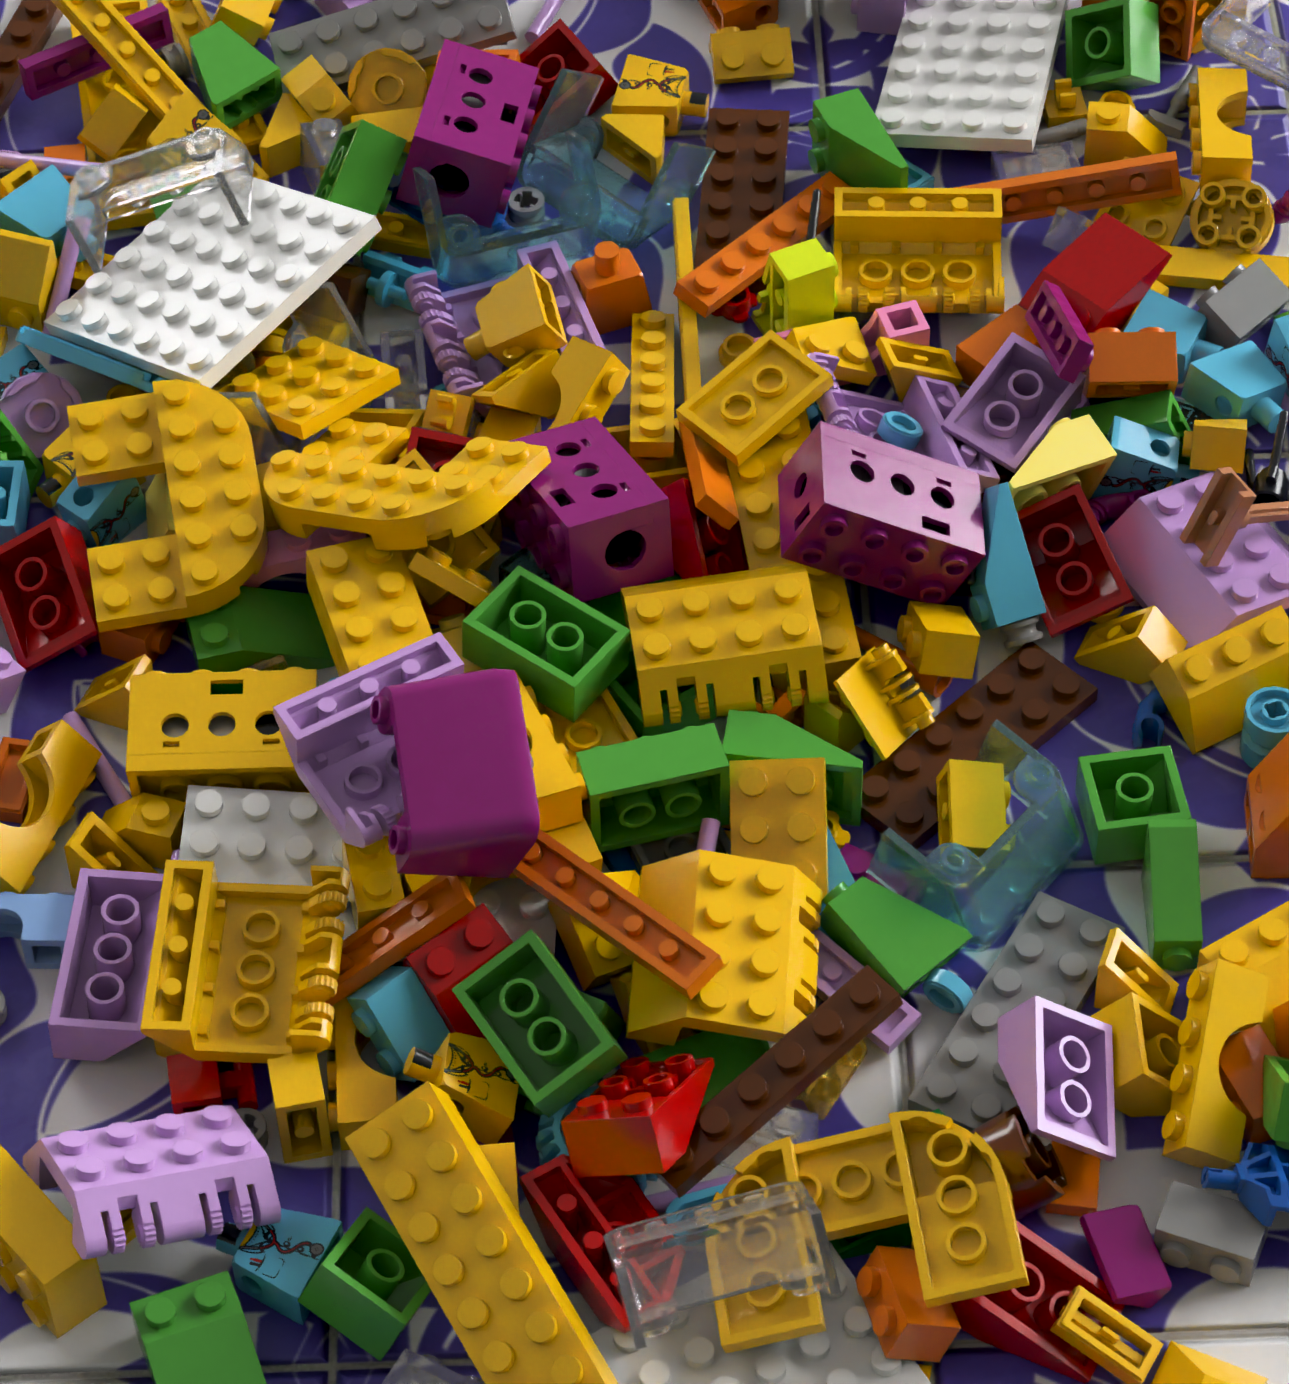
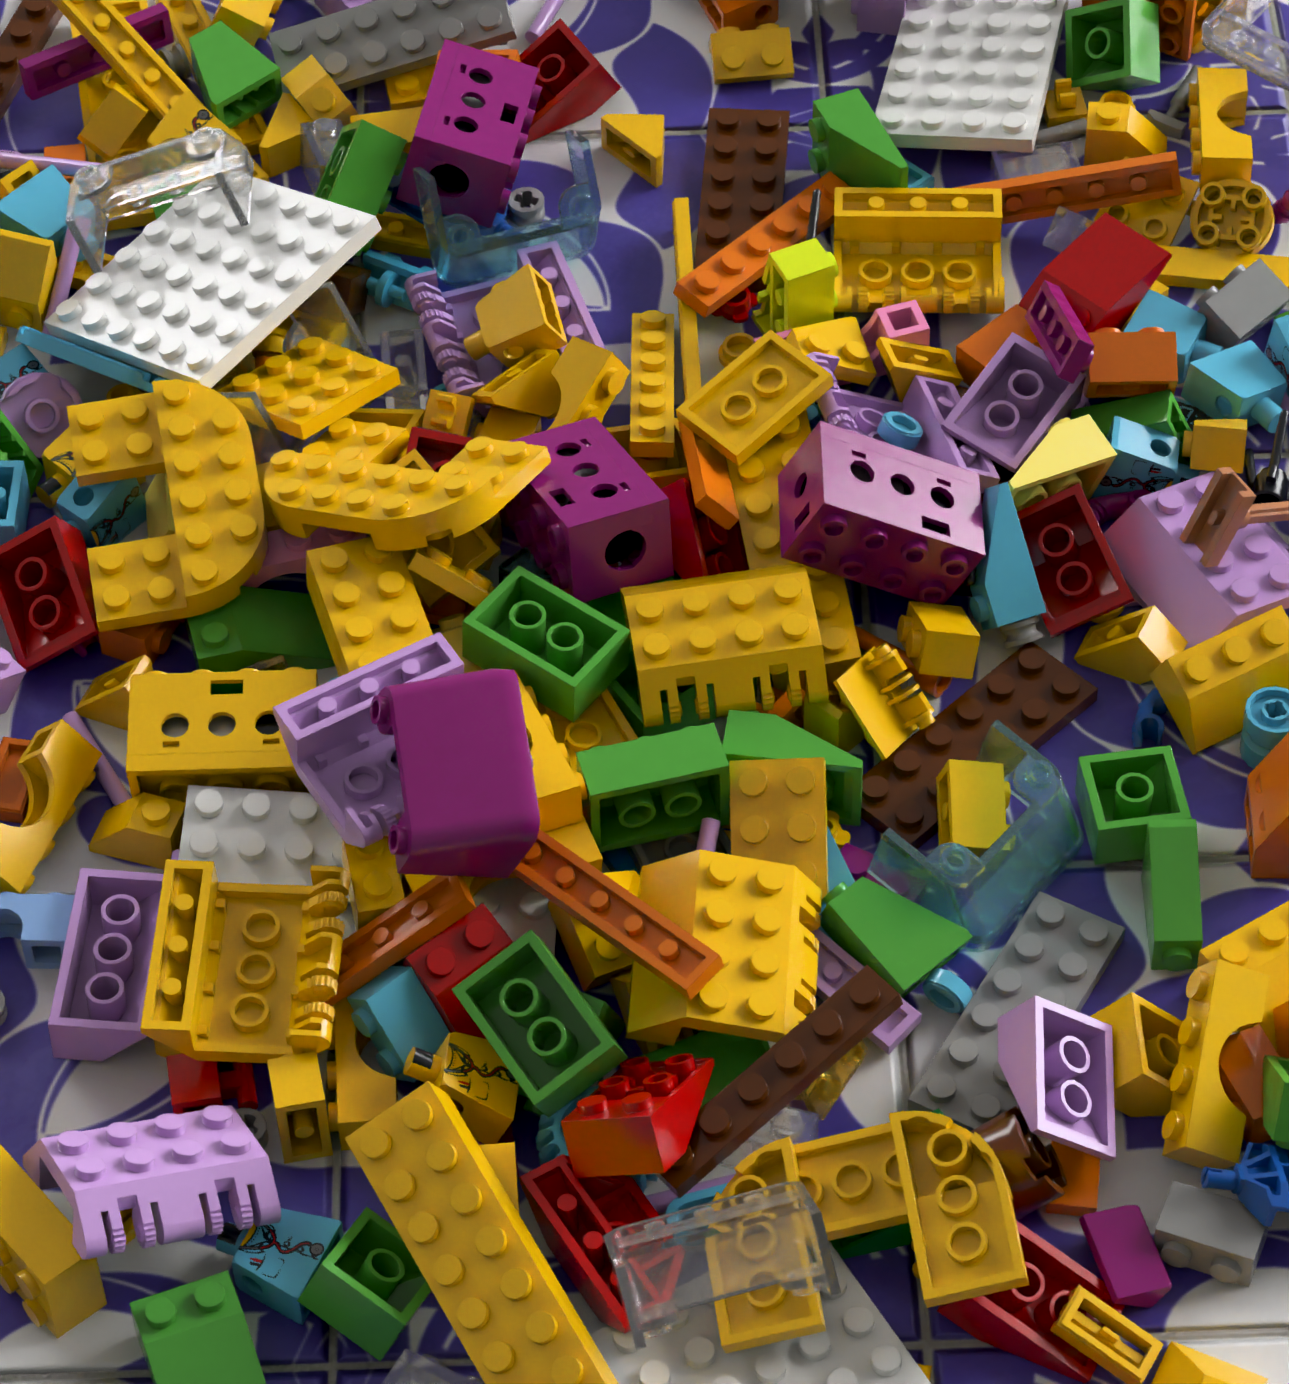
(99, 847): yellow slope -> none
(387, 82): yellow tile -> none
(611, 286): orange torso -> none
(627, 211): clear light blue windscreen -> none
(659, 90): yellow torso -> none
(898, 1310): orange brick -> none
(1129, 969): yellow slope -> none

